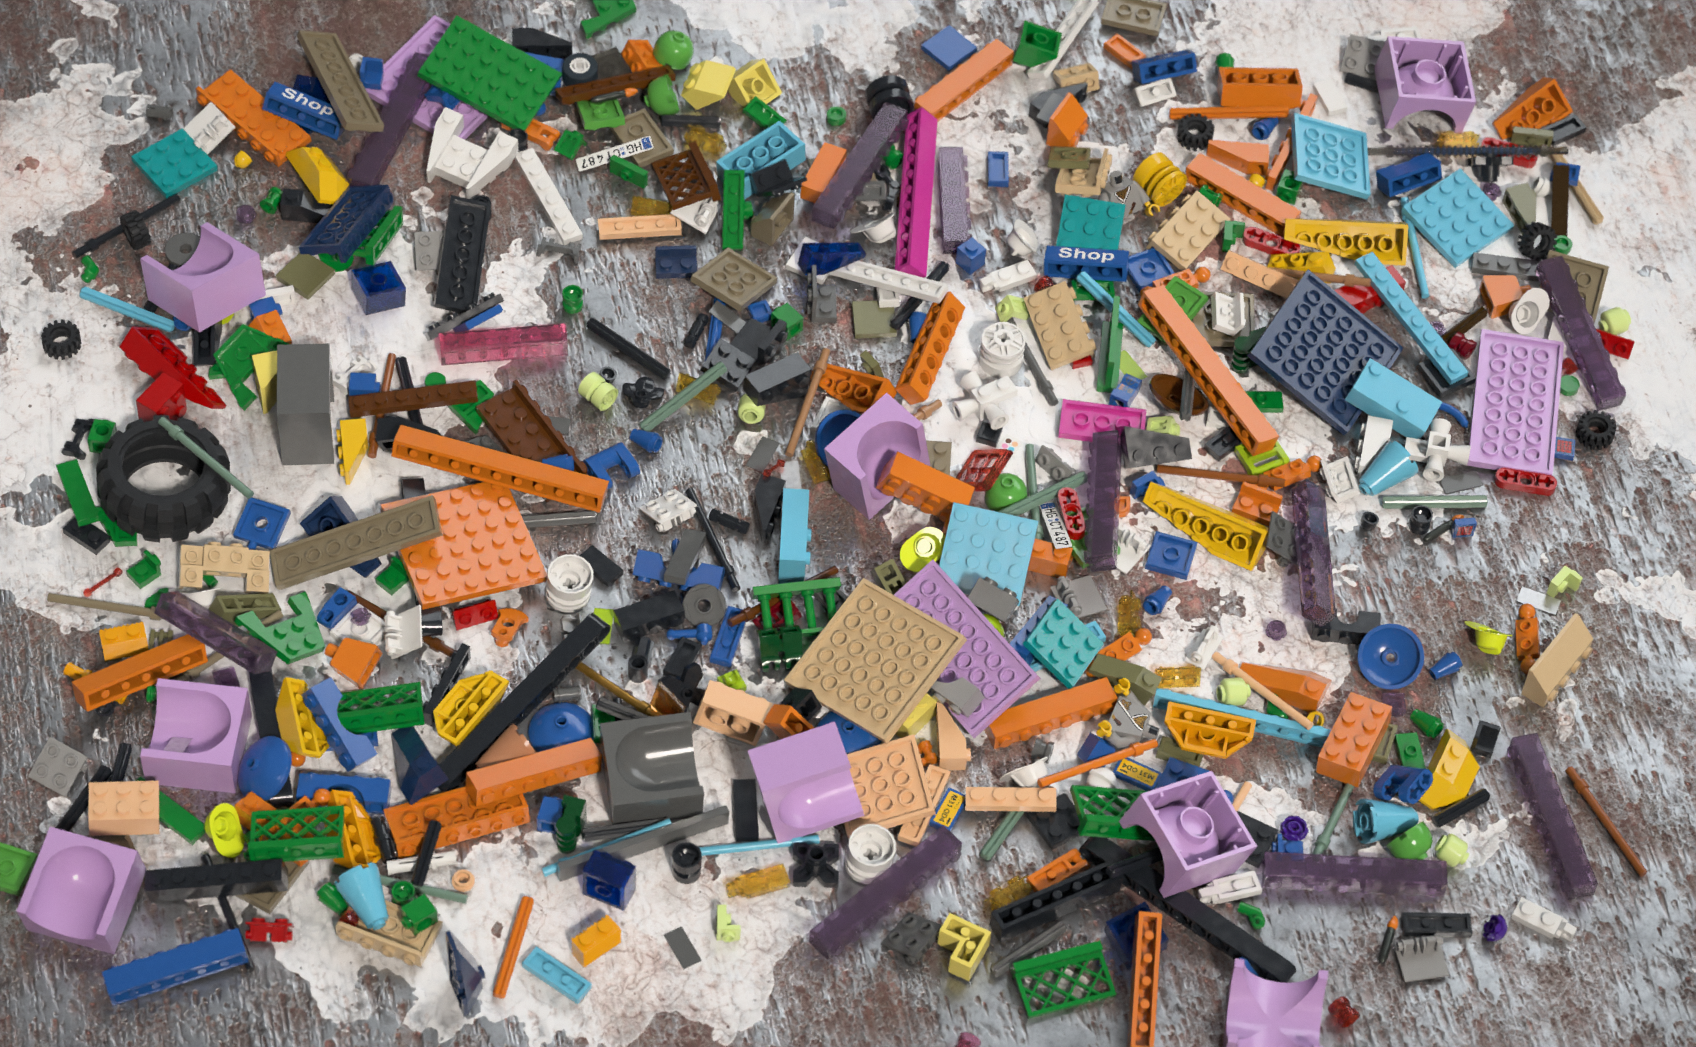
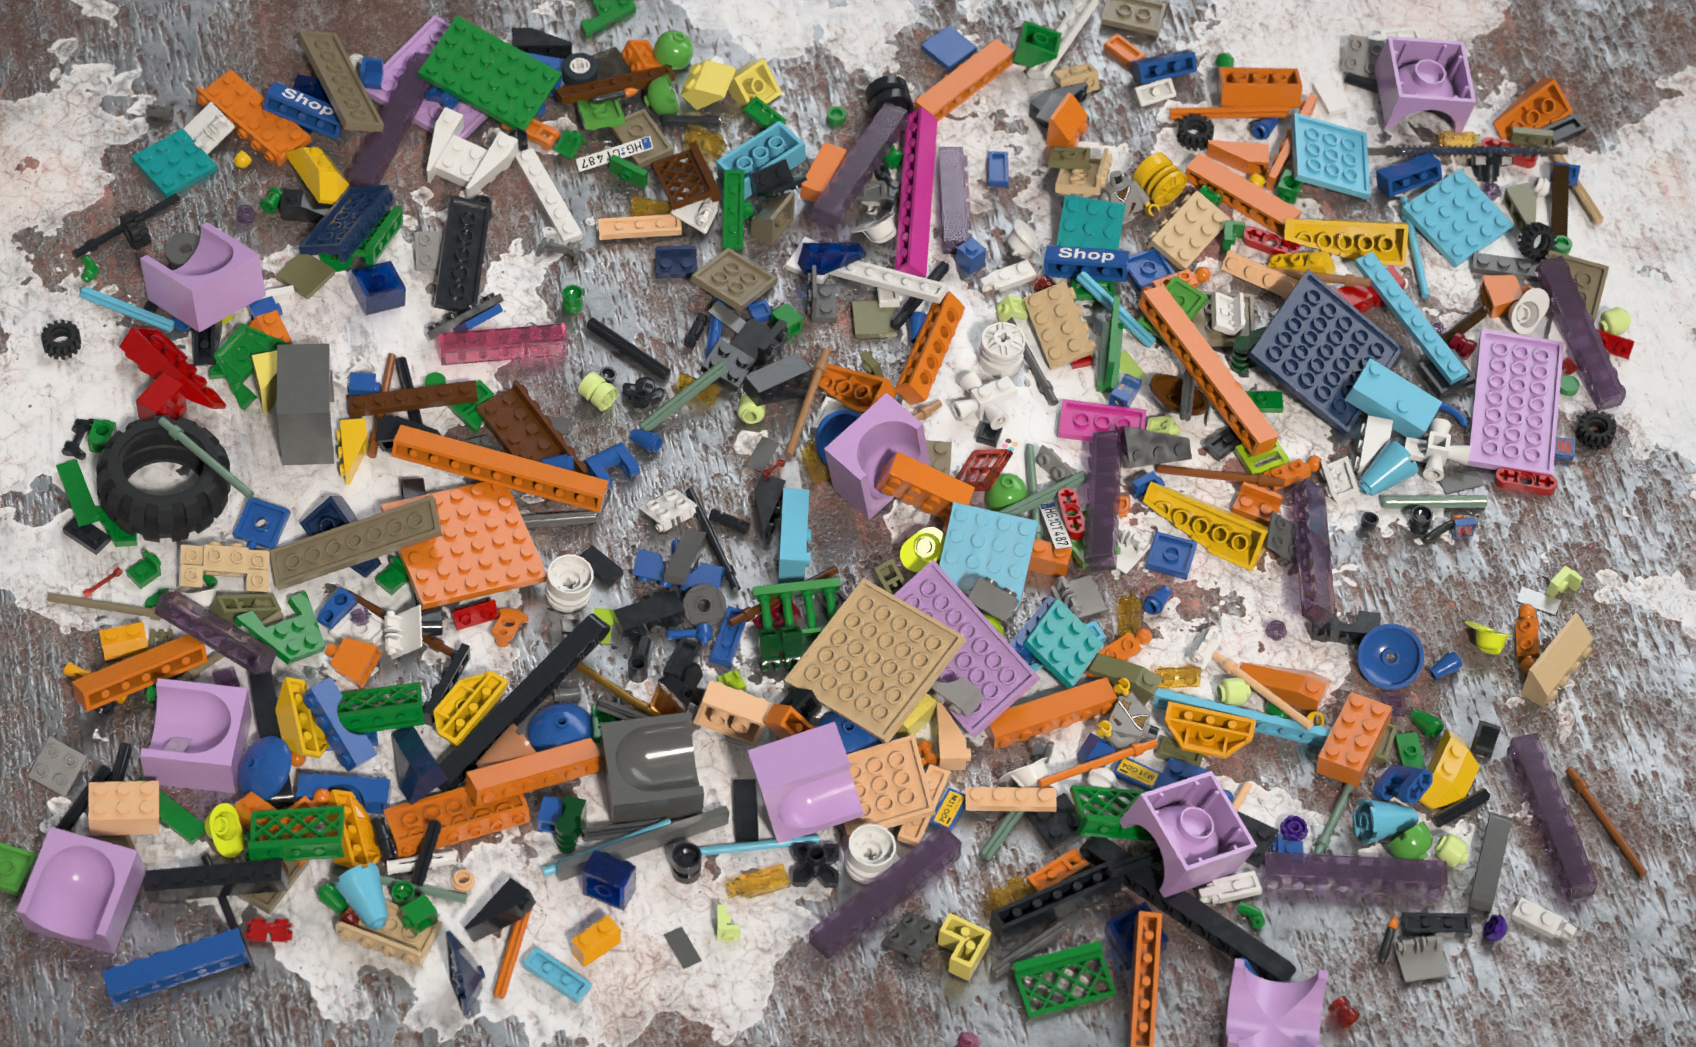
(502, 910): none -> black slope
(1490, 862): none -> dark grey beam

